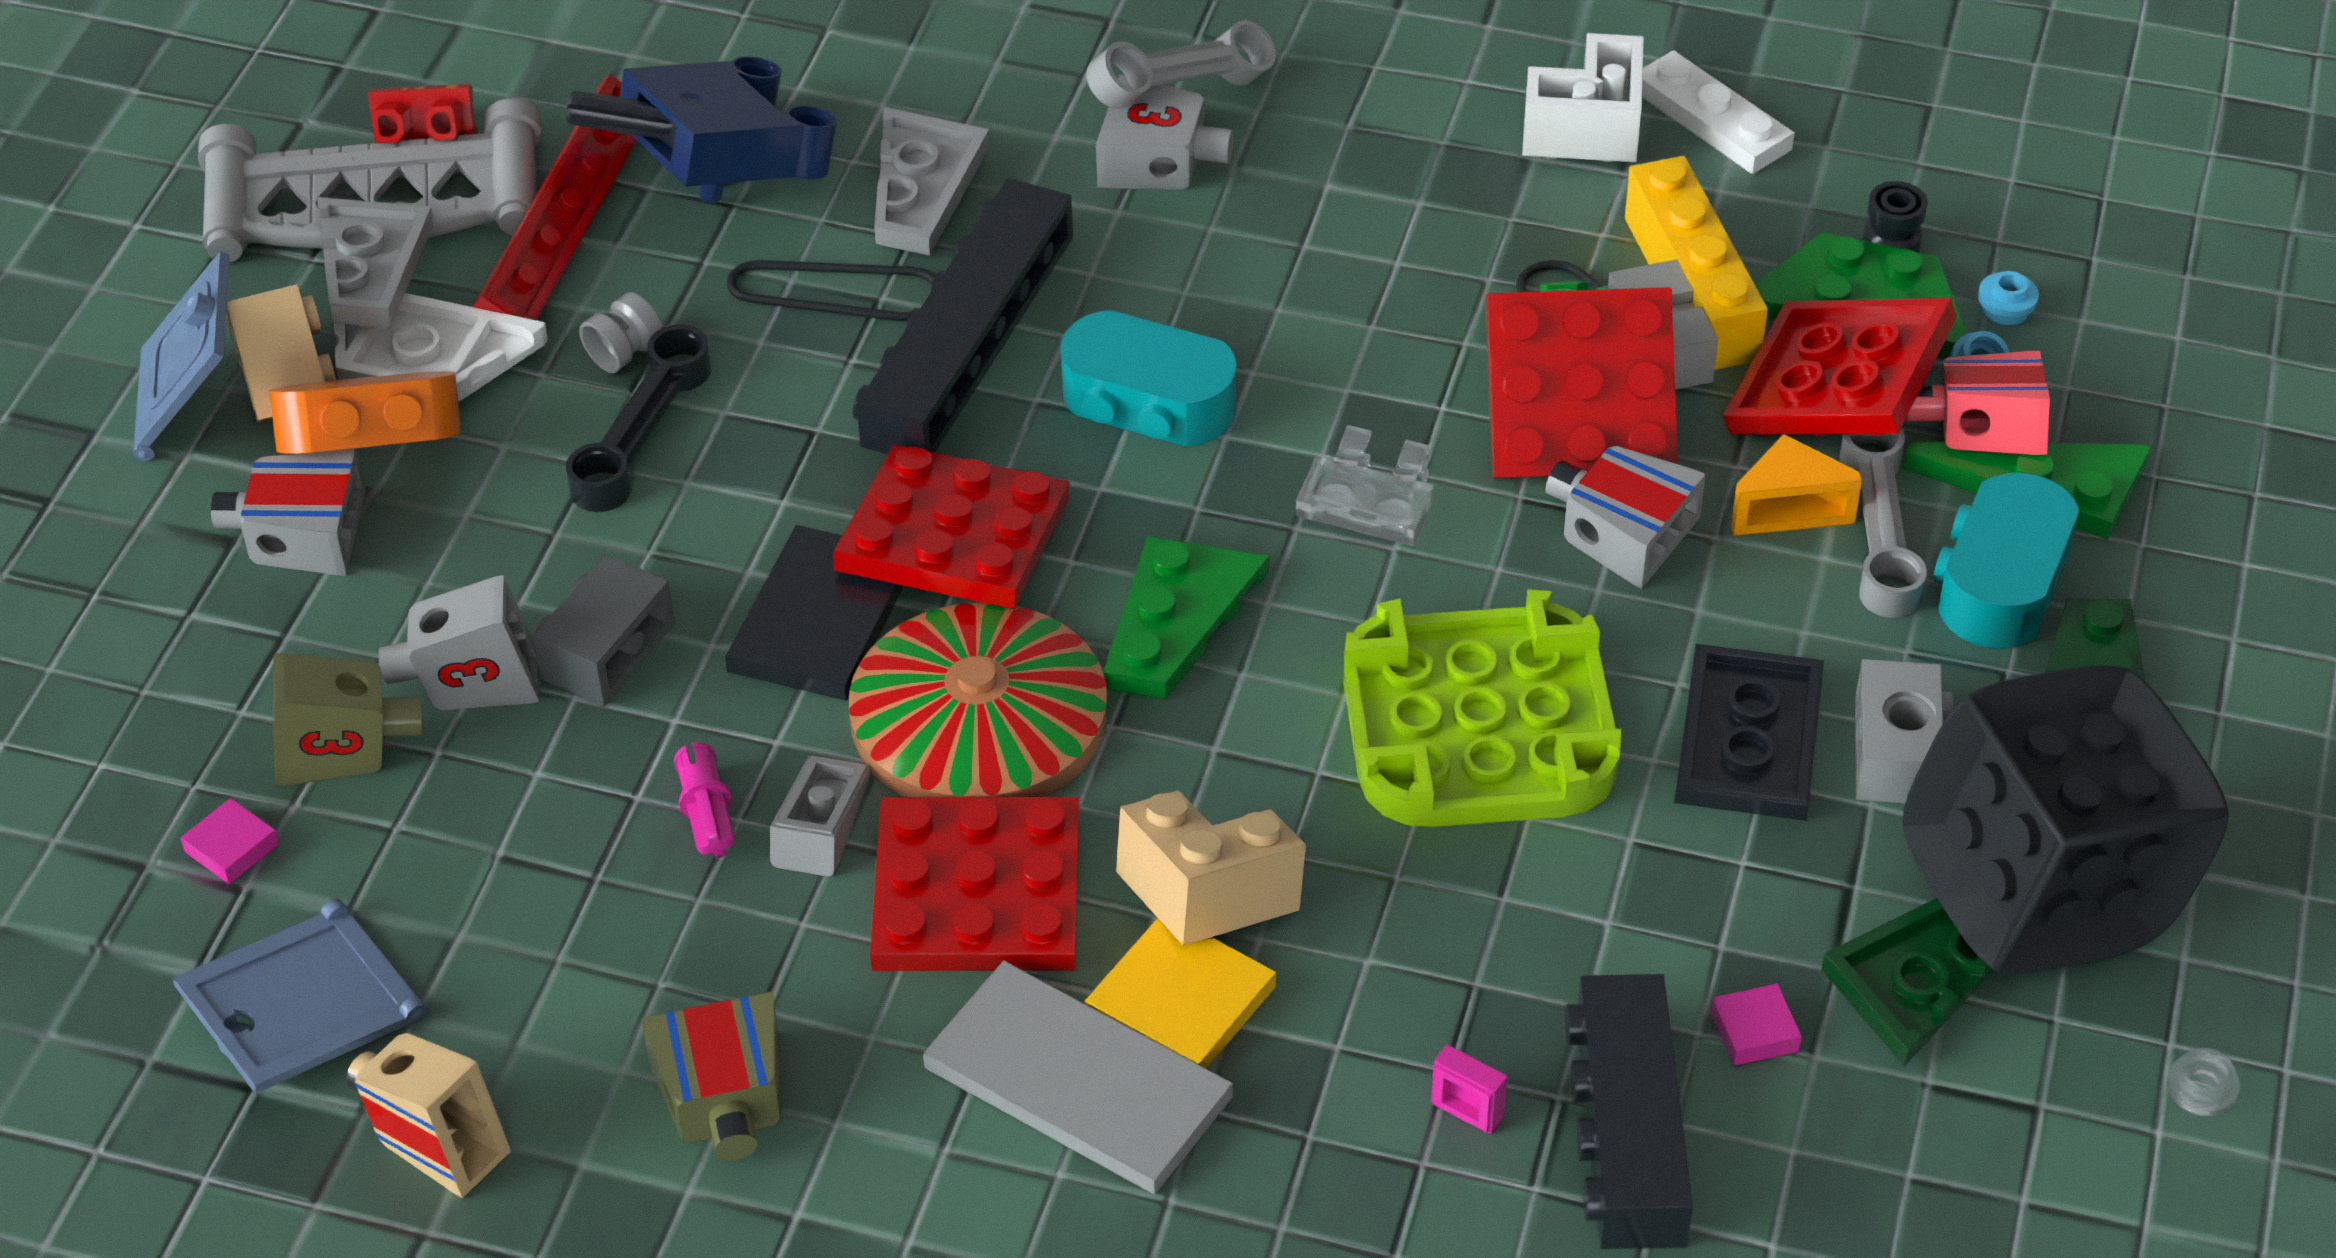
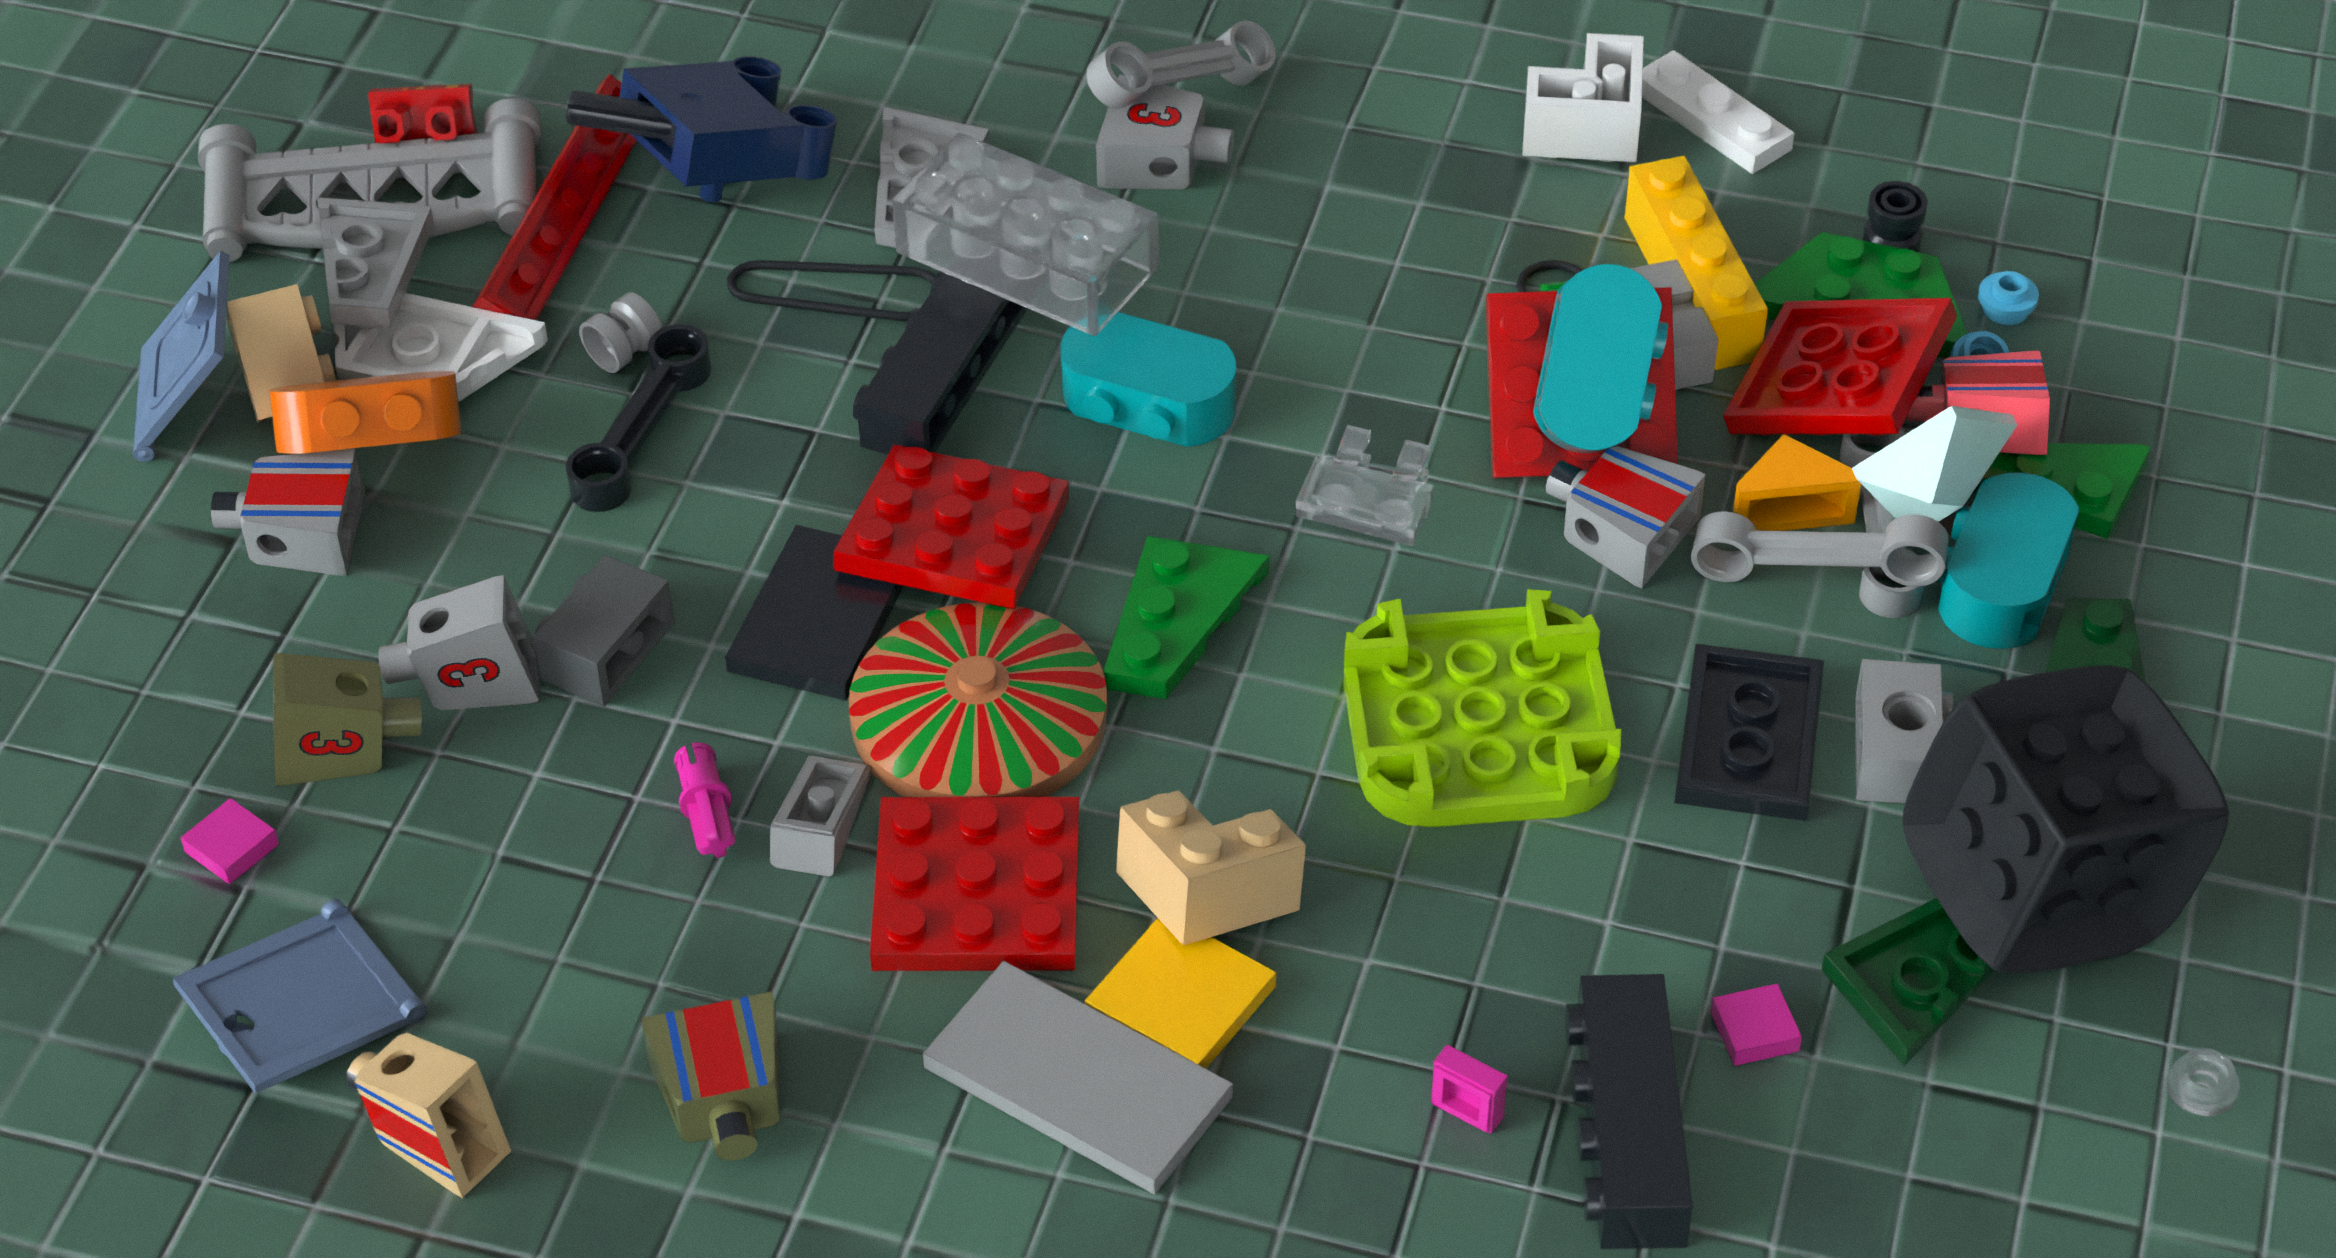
(1026, 233): none -> clear brick
(1599, 359): none -> teal brick
(1820, 548): none -> light grey piece
(1936, 463): none -> light aqua slope

